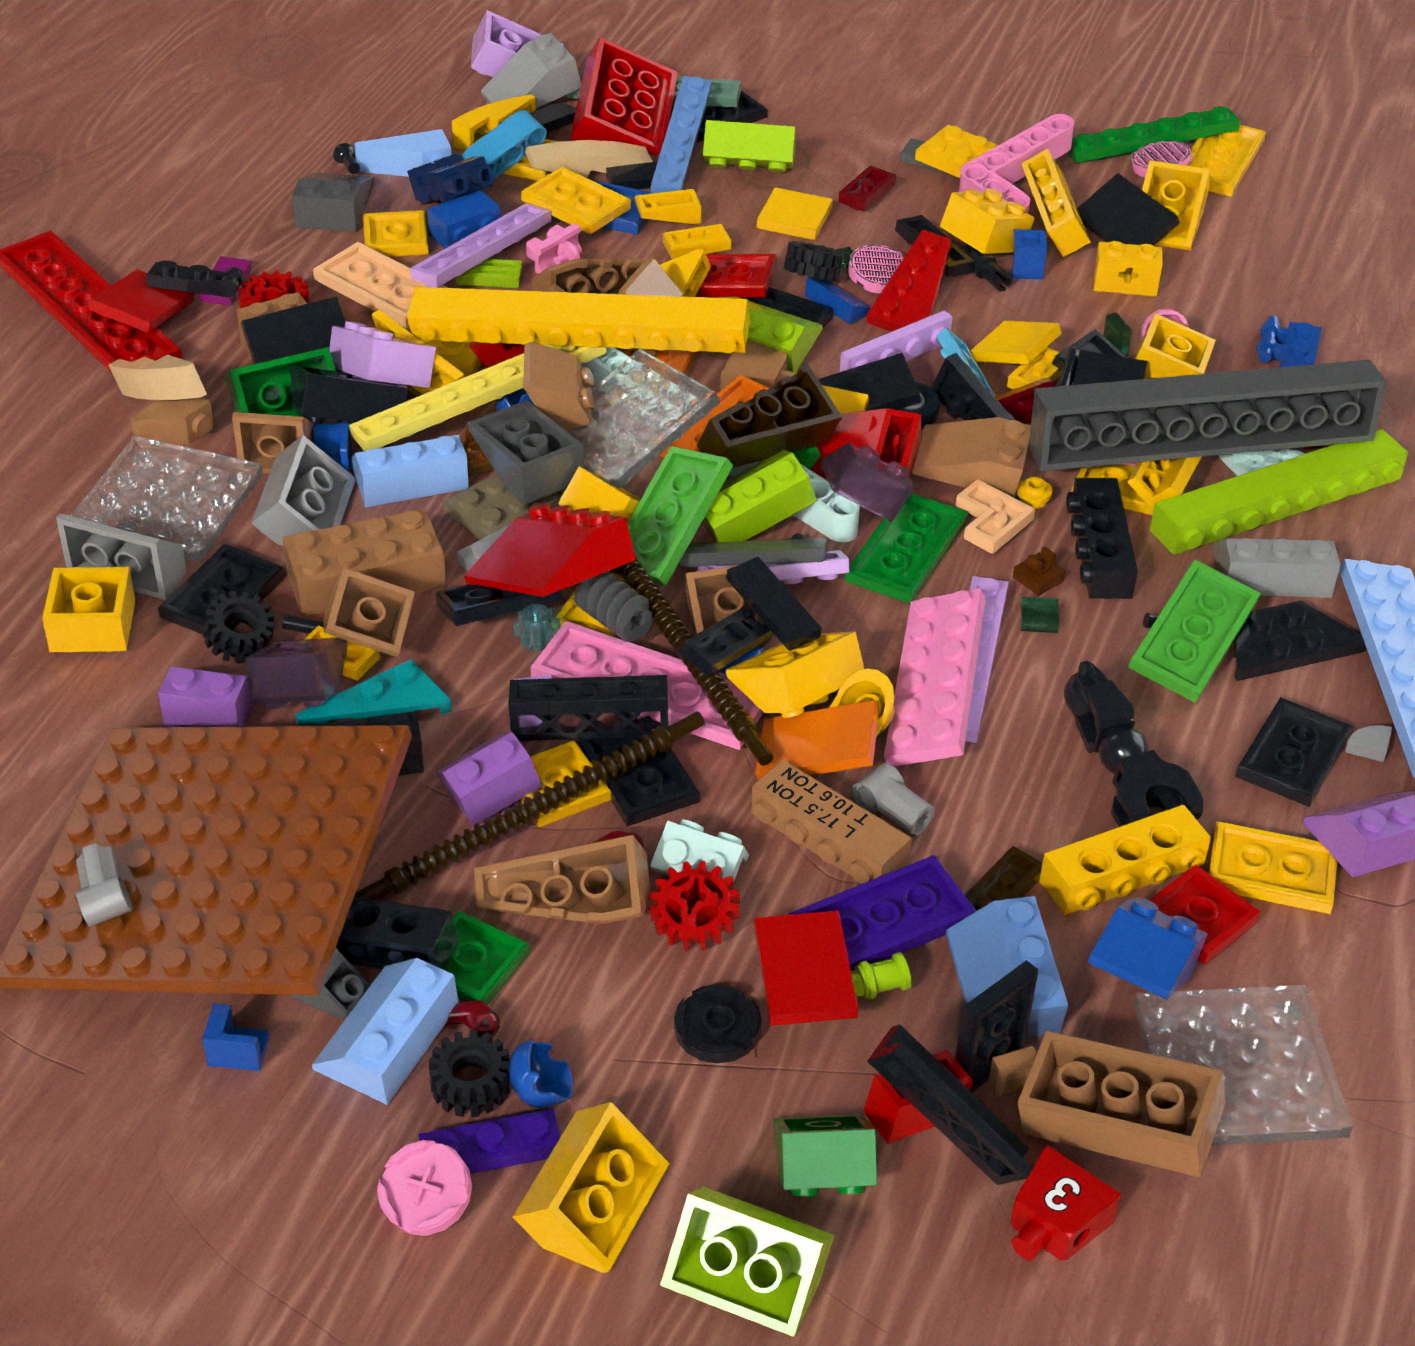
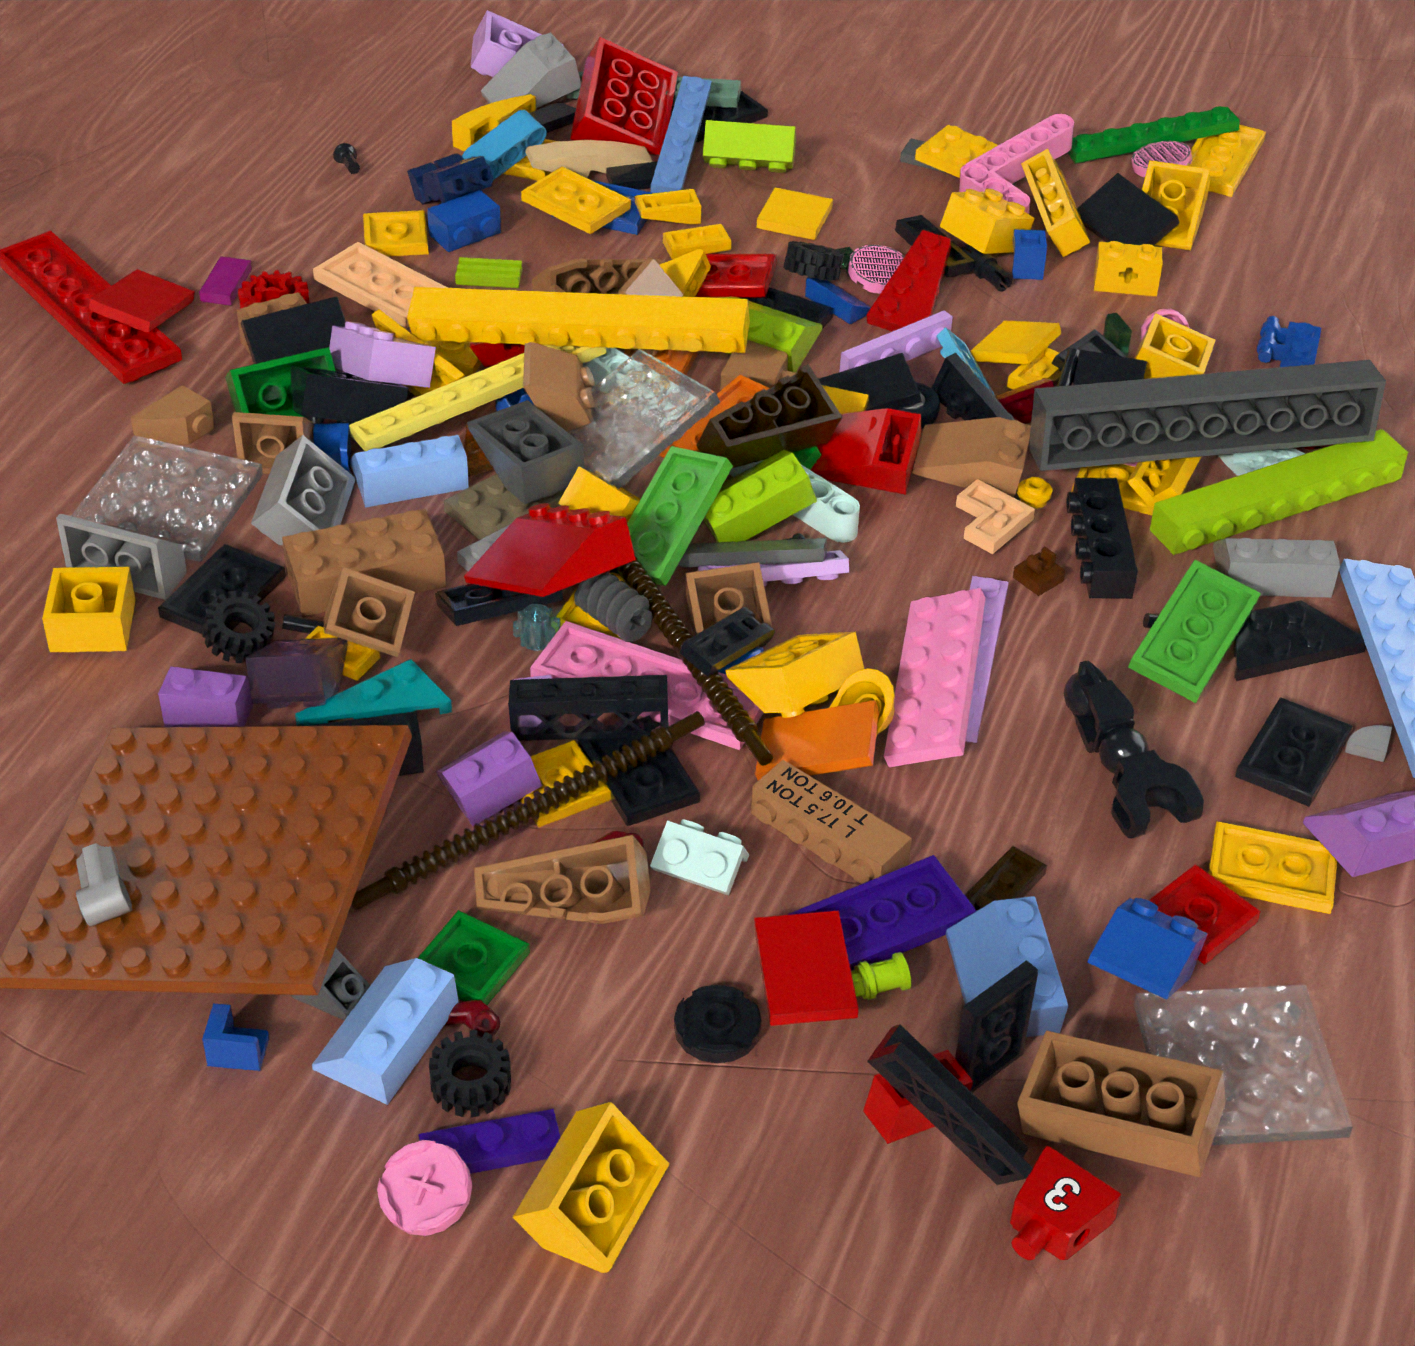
(159, 379): tan slope -> none
(195, 279): black plate -> none
(331, 201): dark grey slope -> none
(393, 932): black brick -> none
(401, 153): light blue slope -> none
(480, 245): lavender plate -> none
(539, 1078): blue hair -> none
(558, 248): bright pink hips -> none
(707, 917): red gear -> none
(746, 1260): lime slope -> none
(773, 603): black tile -> none
(825, 1154): slope -> none
(867, 188): dark red plate -> none
(868, 480): clear purple slope -> none
(886, 792): light grey piece -> none
(908, 549): green tile -> none
(1010, 1071): medium nougat tile -> none
(1039, 614): clear green tile -> none
(1124, 859): yellow brick -> none

